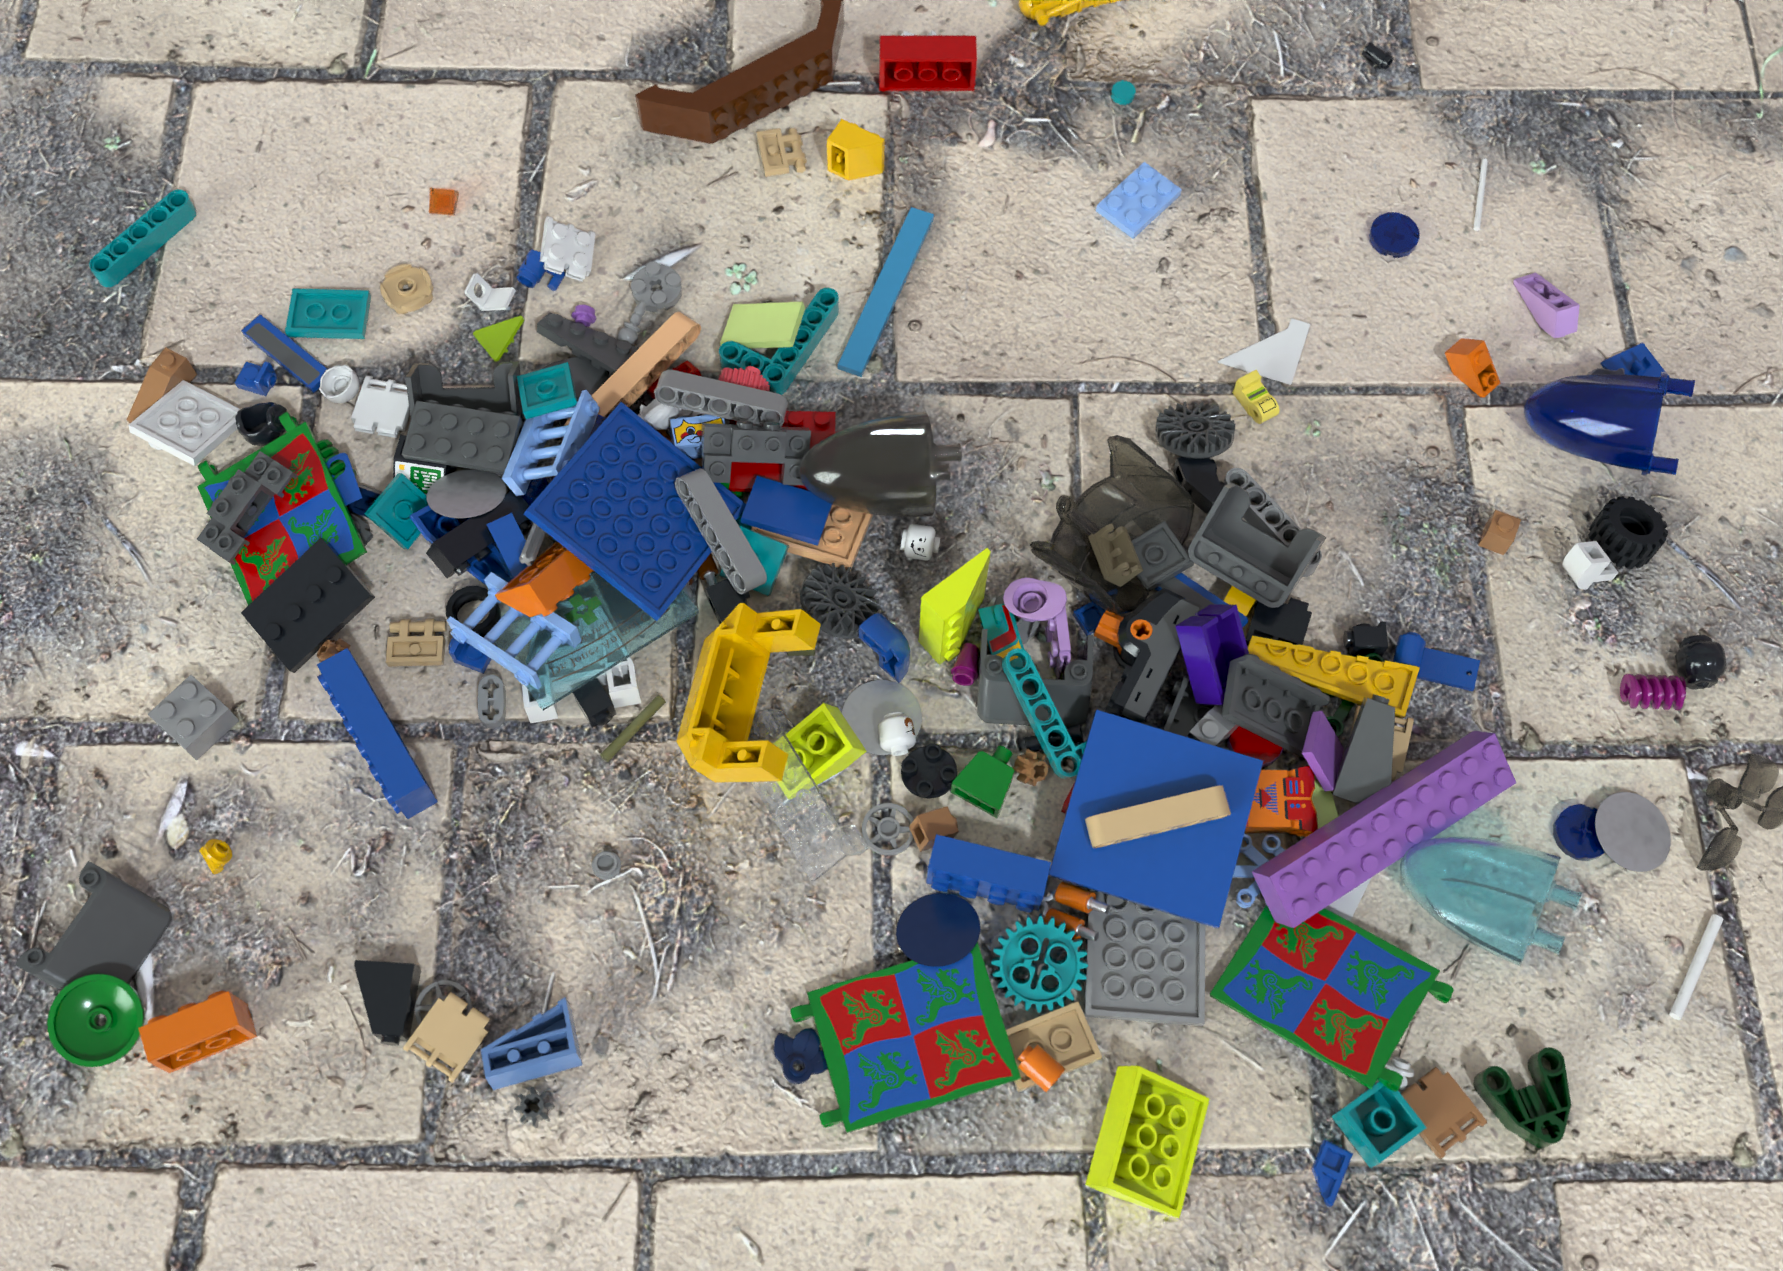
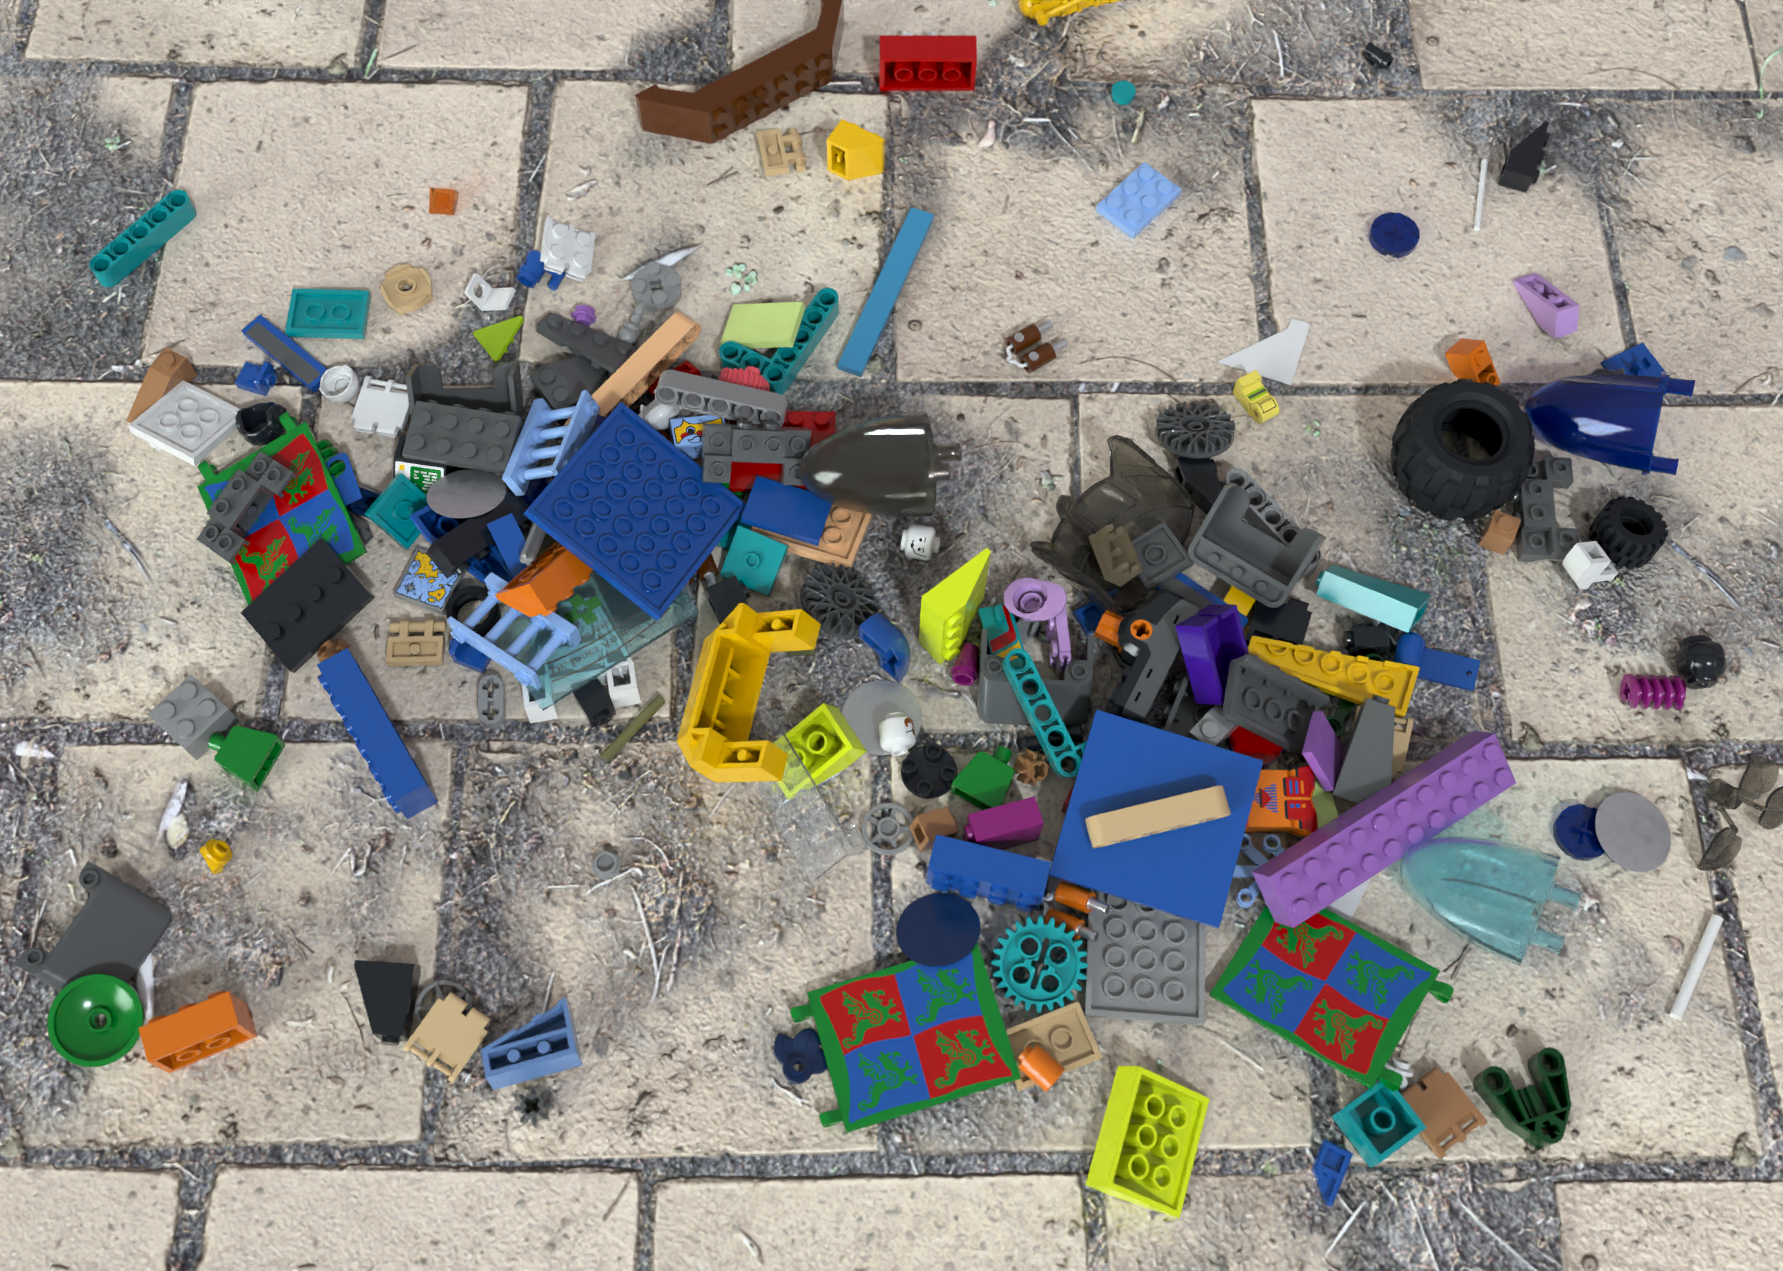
(247, 754): none -> green torso
(426, 585): none -> tile
(547, 390): teal plate -> none
(720, 531): light grey beam -> none
(1005, 825): none -> magenta brick
(1037, 357): none -> reddish brown piece
(1373, 597): none -> slope
(1444, 481): none -> black tyre
(1522, 162): none -> black slope
(1534, 504): none -> dark grey bracket

